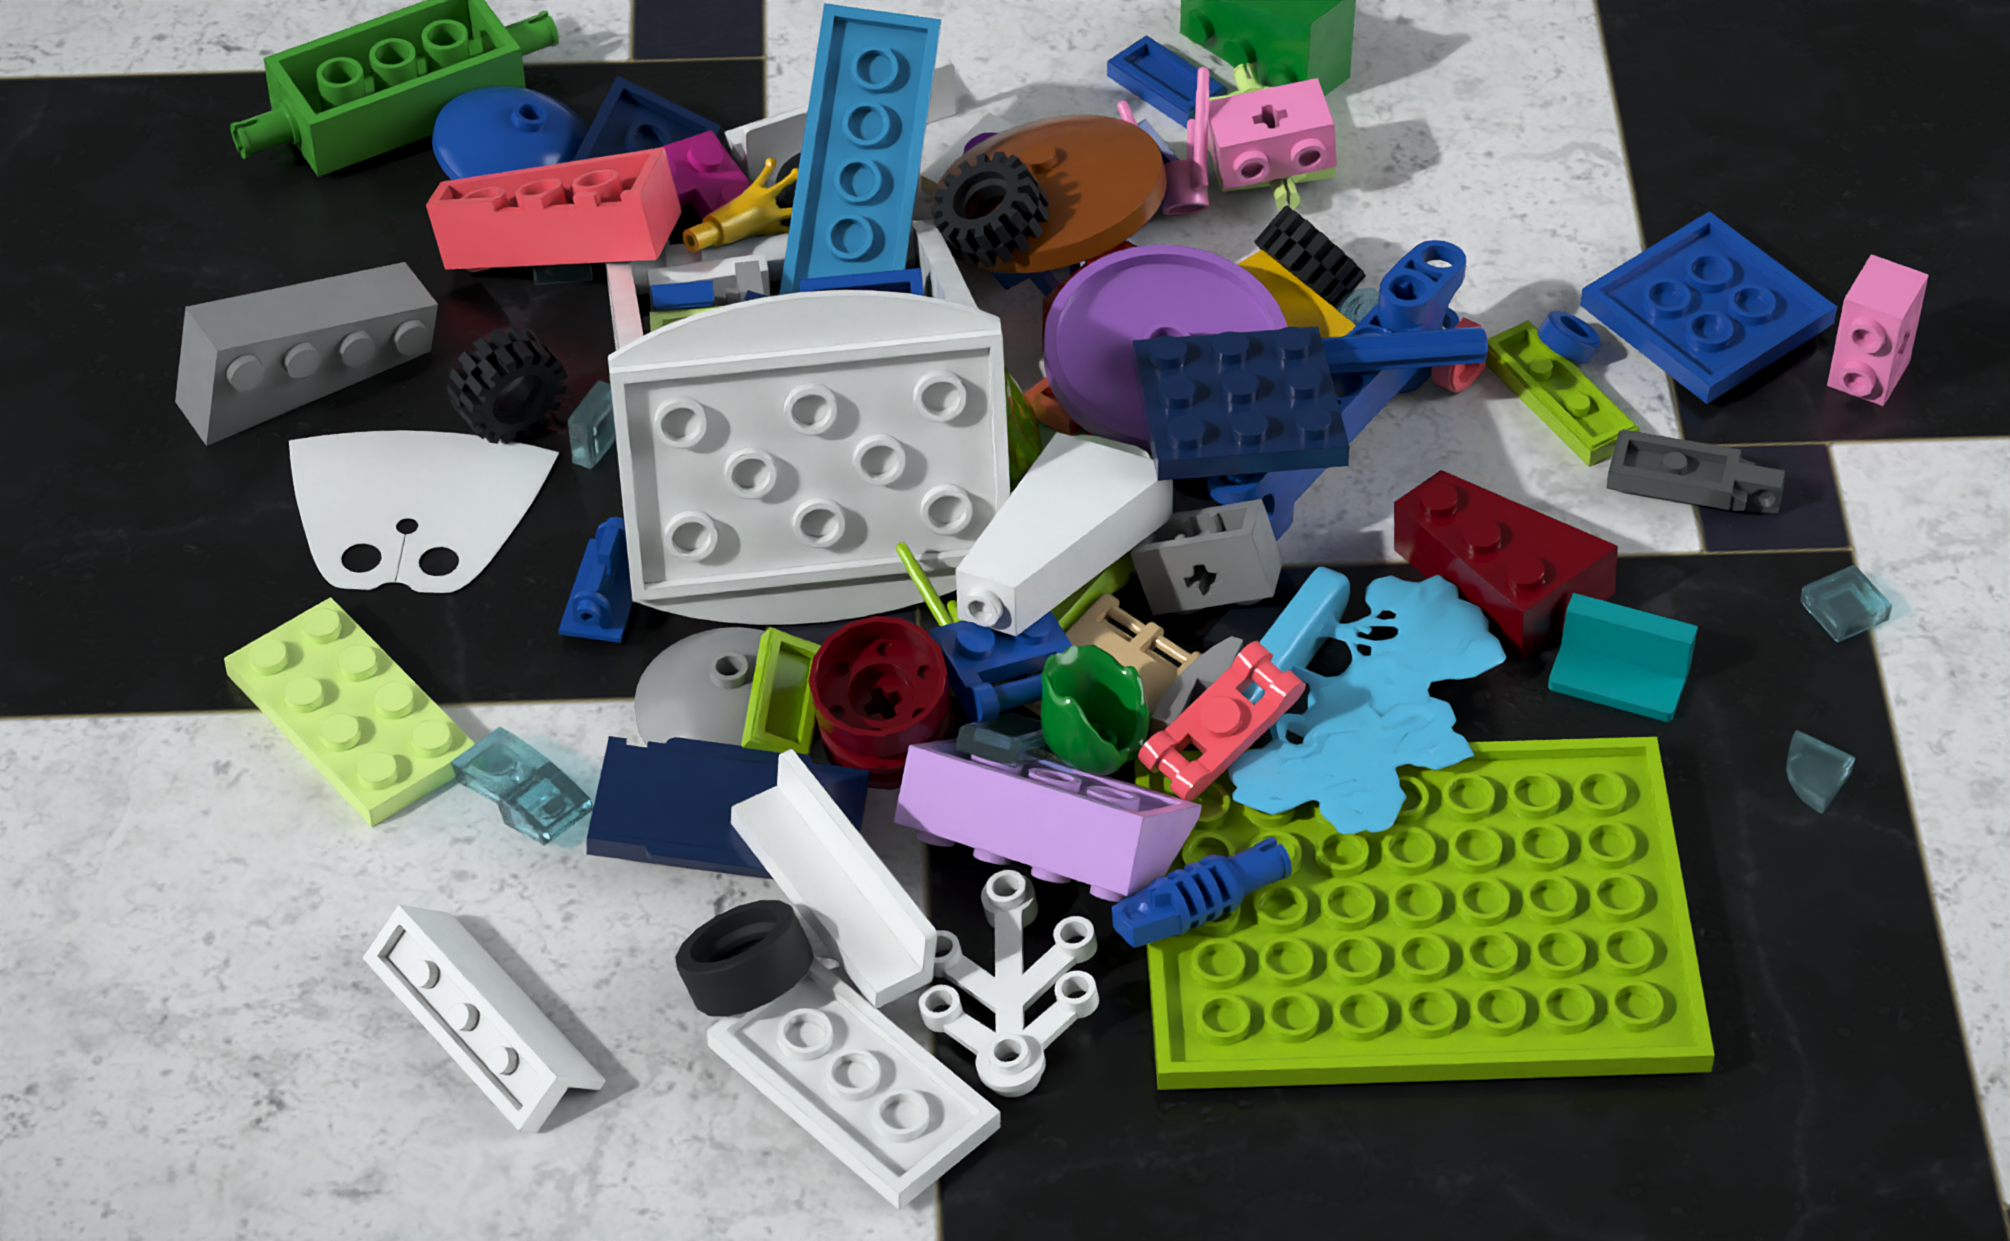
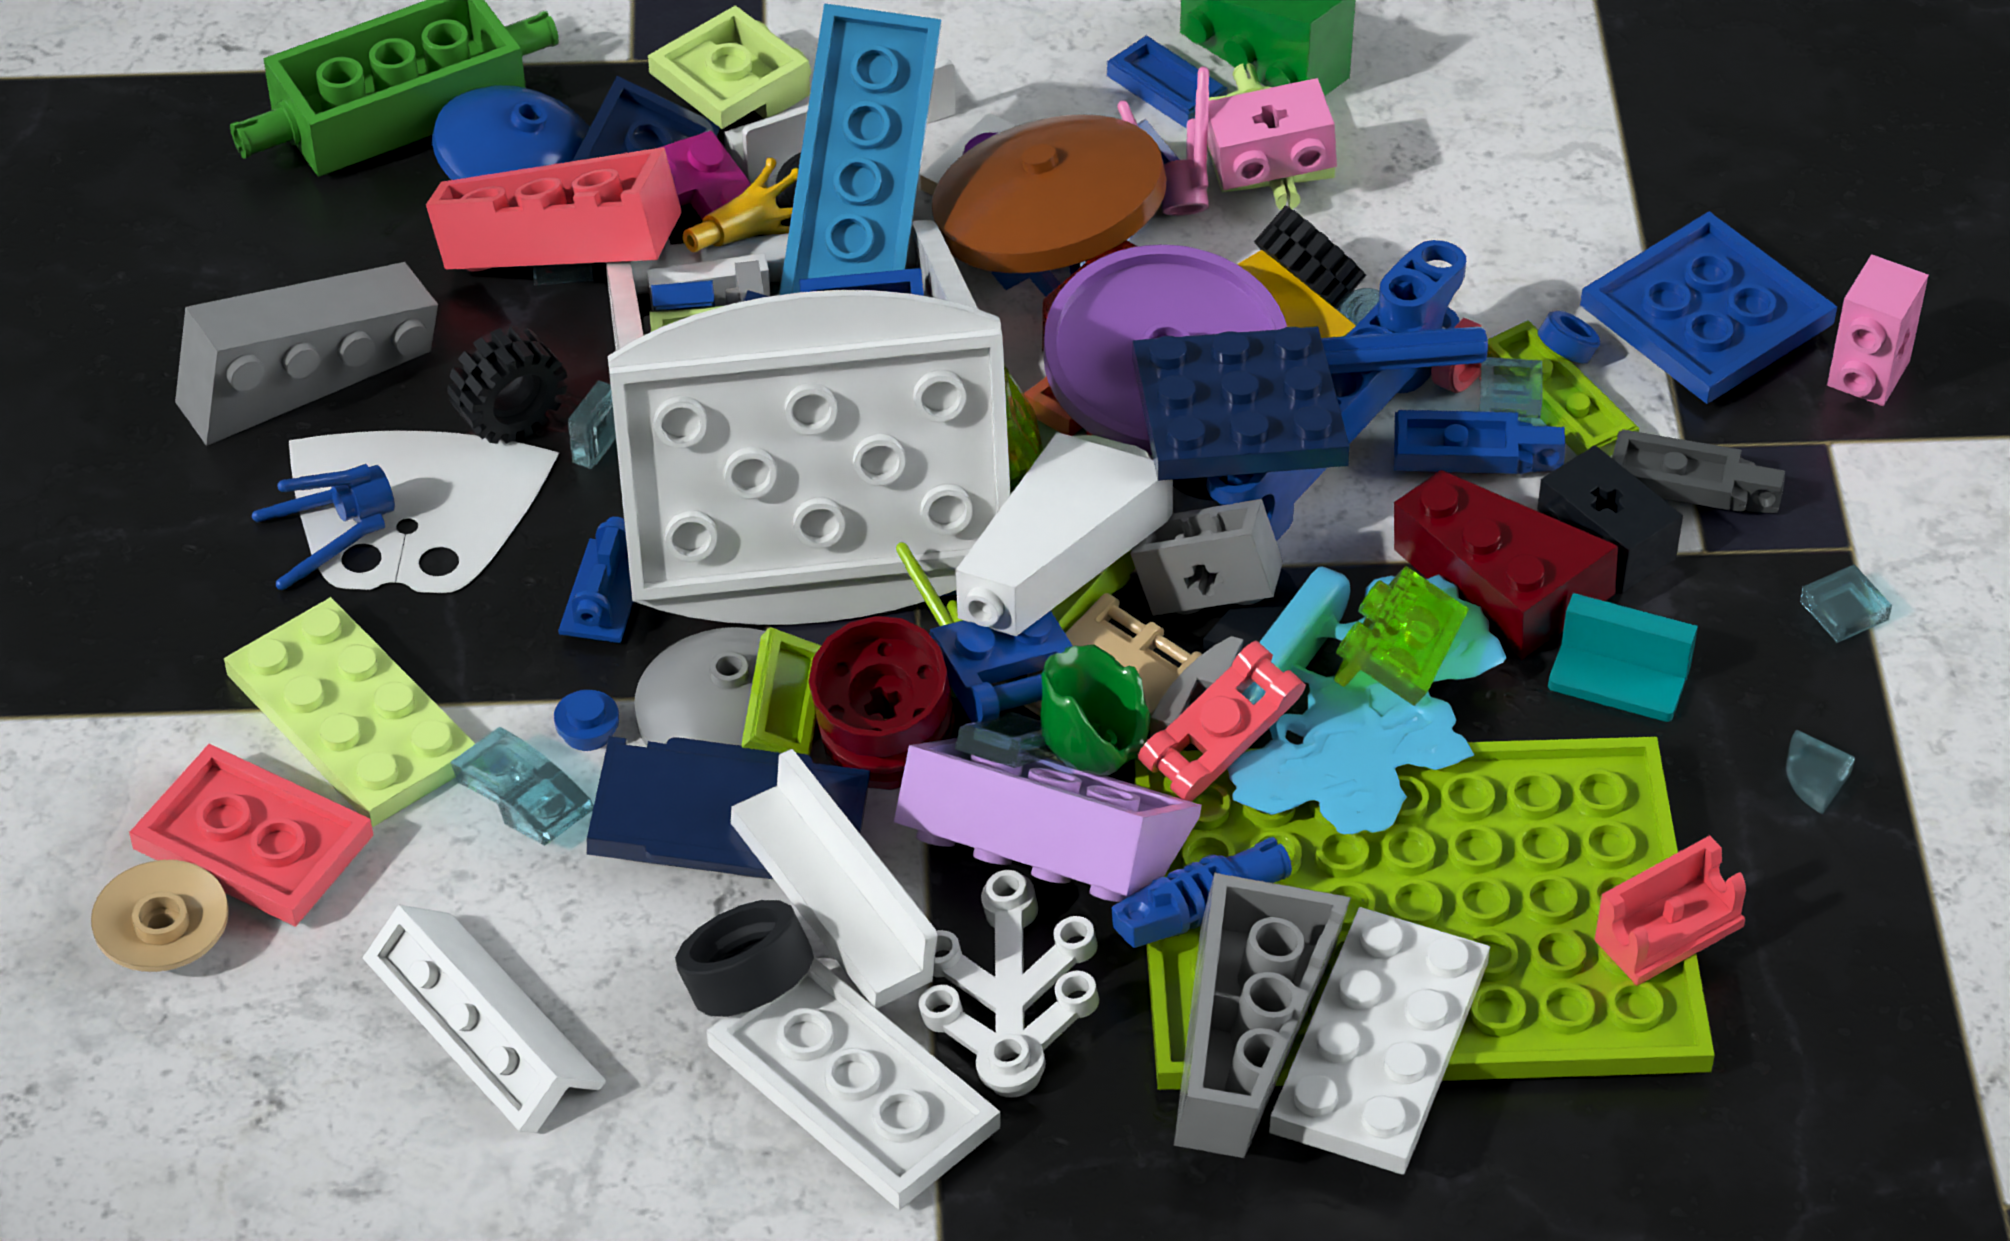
(157, 896): none -> tan dish
(253, 833): none -> coral plate
(356, 494): none -> blue plant
(586, 719): none -> blue plate
(733, 69): none -> yellowish green plate
(1002, 229): black tyre -> none
(1251, 991): none -> light grey wedge
(1380, 1040): none -> white plate
(1402, 636): none -> clear neon green bracket
(1474, 443): none -> blue hinge
(1511, 387): none -> clear light blue tile
(1617, 507): none -> black brick
(1670, 912): none -> coral hinge

